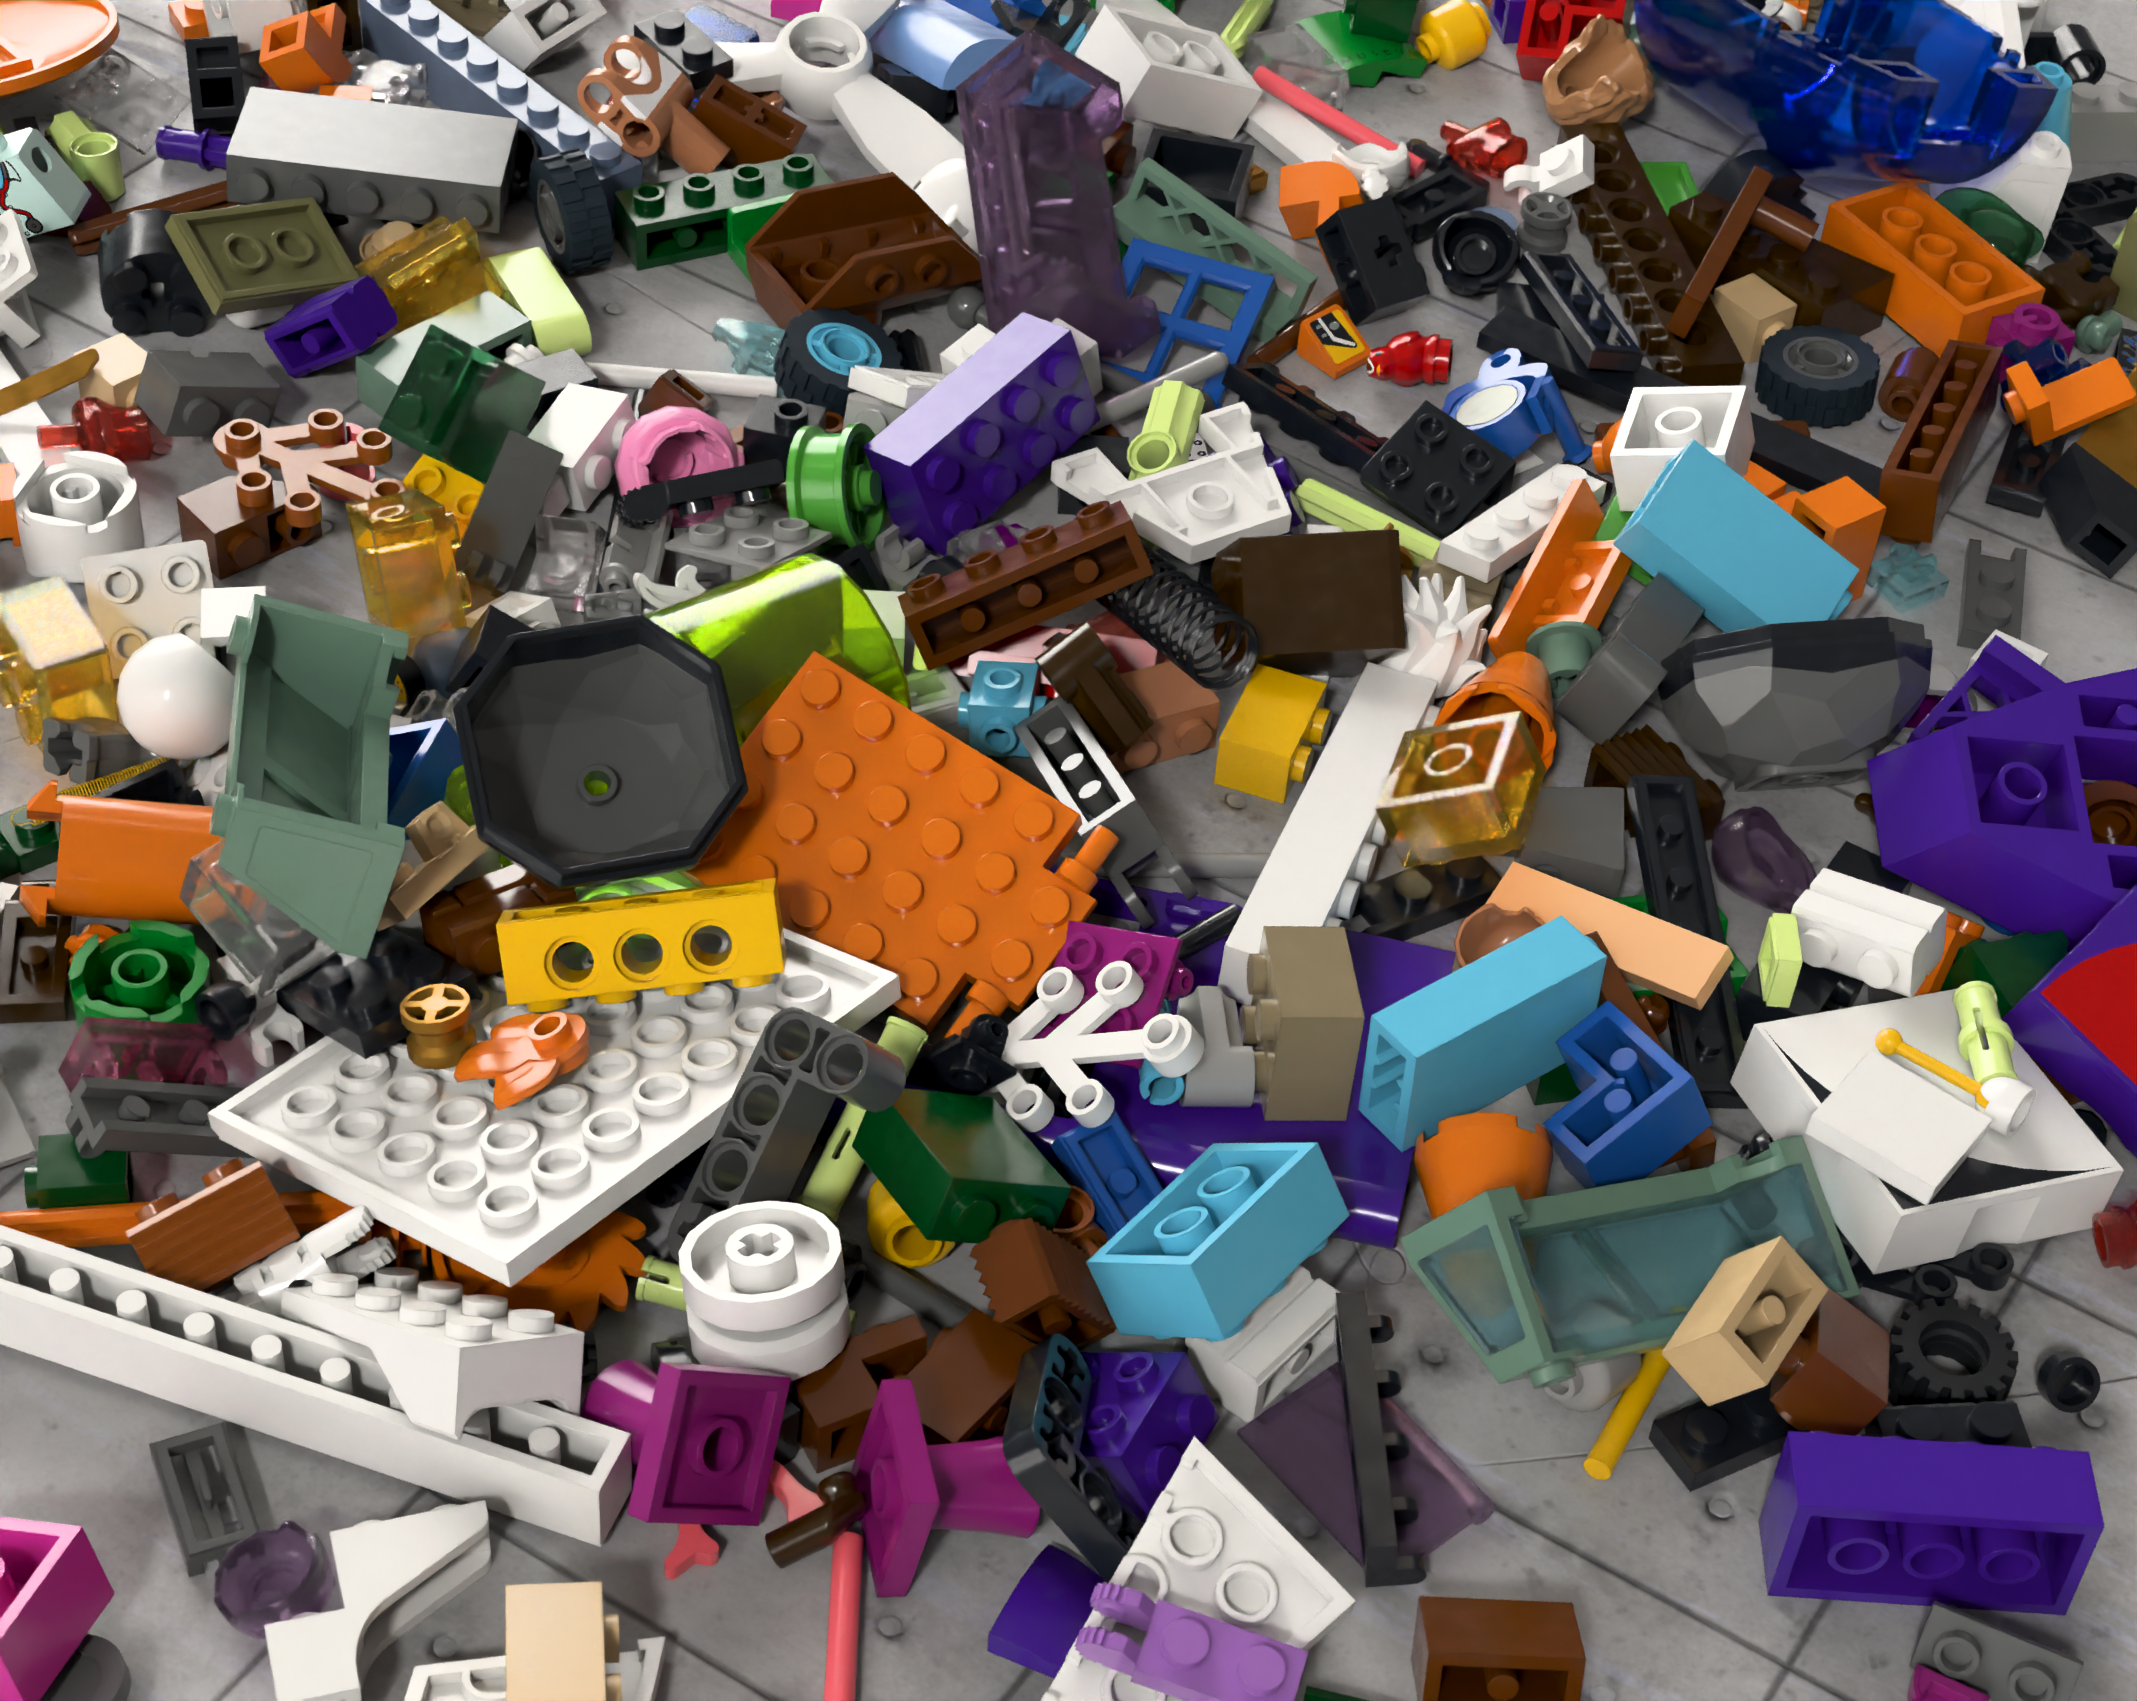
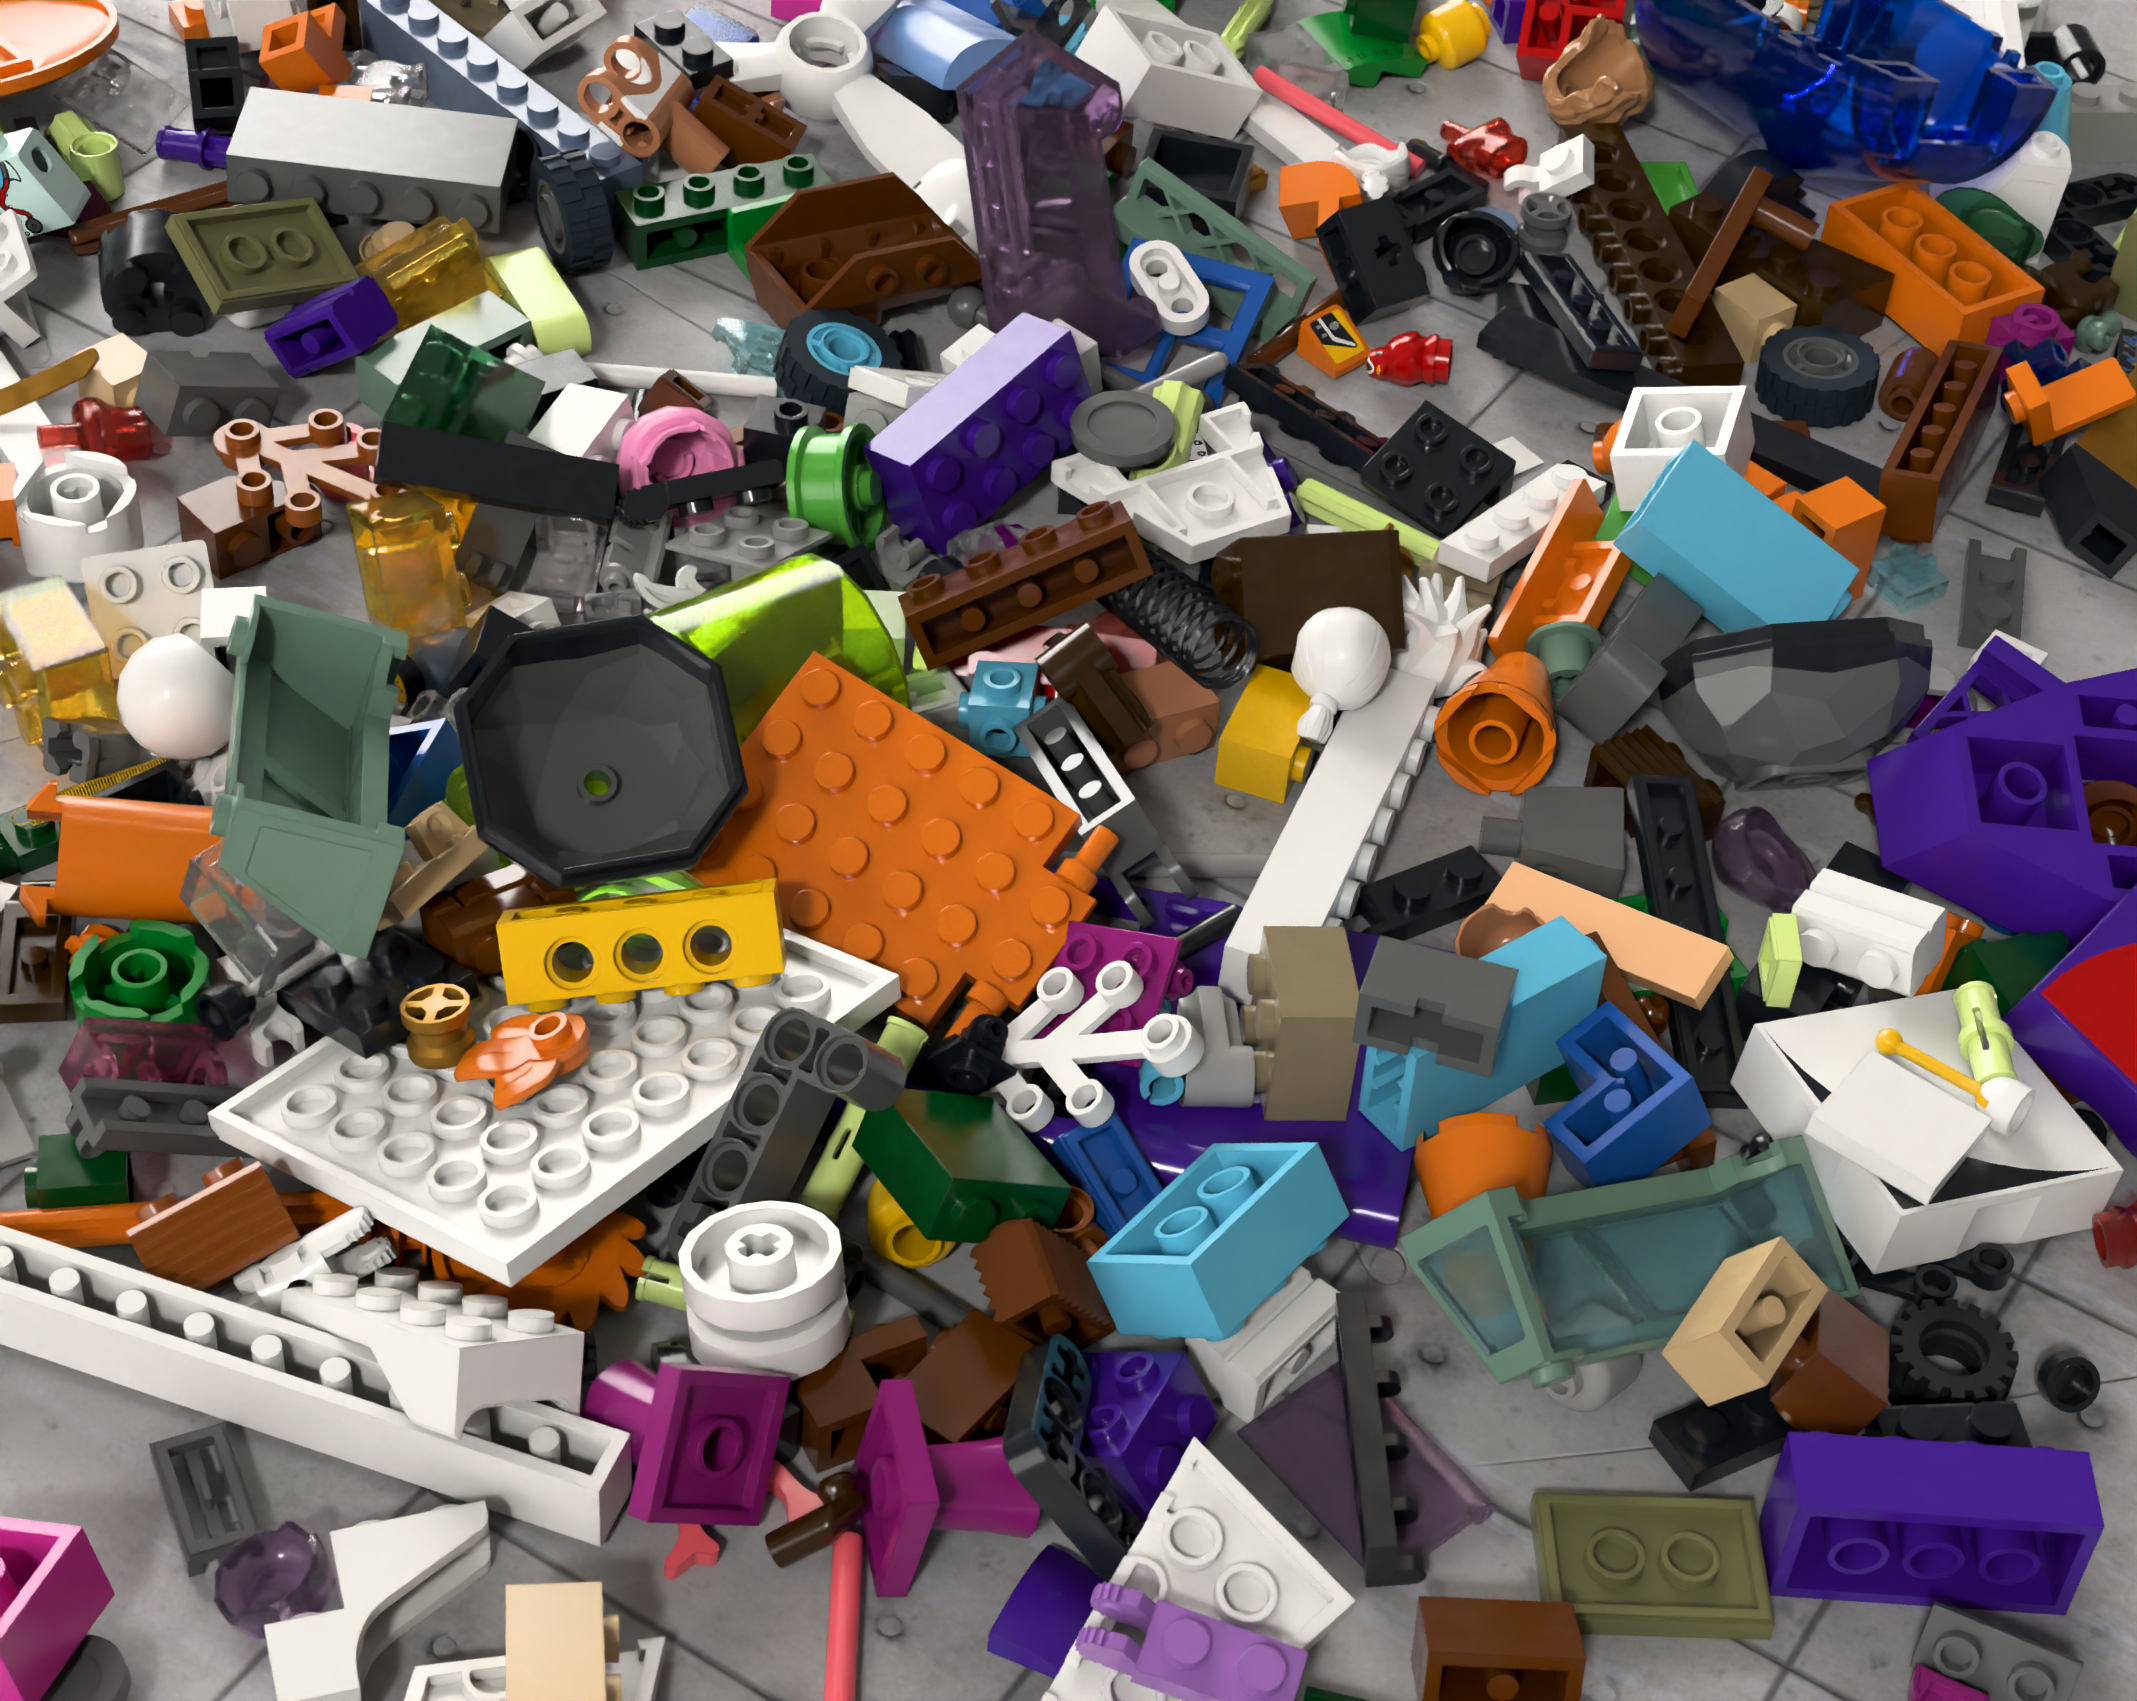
(495, 473): none -> black tile
(1122, 428): none -> dark grey piece
(1174, 290): none -> white plate
(1339, 665): none -> white hair
(1435, 1004): none -> dark grey brick
(1461, 790): clear yellow brick -> none
(1515, 405): blue piece -> none
(1626, 1416): yellow bar -> none
(1653, 1564): none -> olive tile

